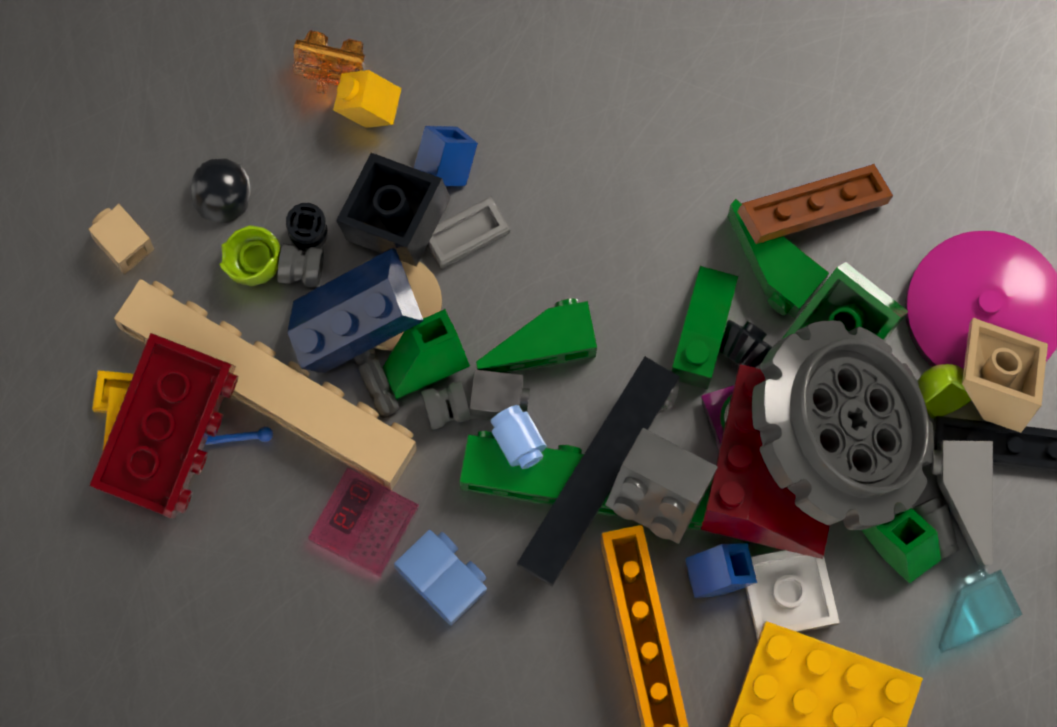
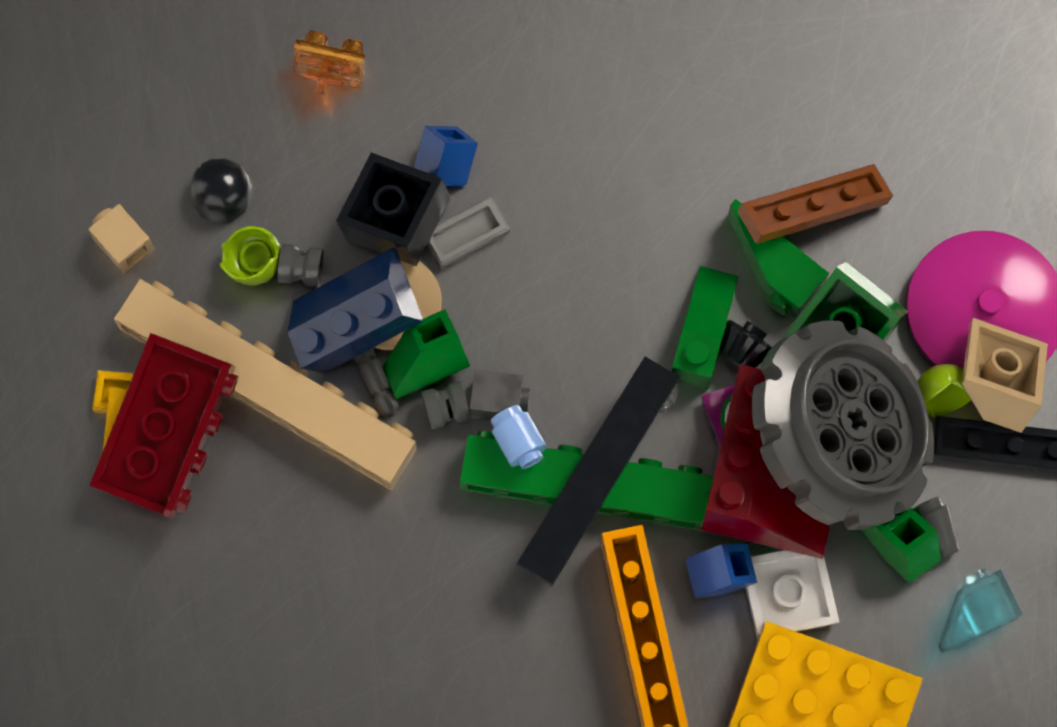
(263, 434): blue hinge -> none
(310, 233): black wheel -> none
(363, 522): clear pink tile -> none
(367, 99): yellow brick -> none
(441, 576): medium blue brick -> none
(551, 338): green slope -> none
(660, 486): dark grey brick -> none
(966, 483): light grey slope -> none

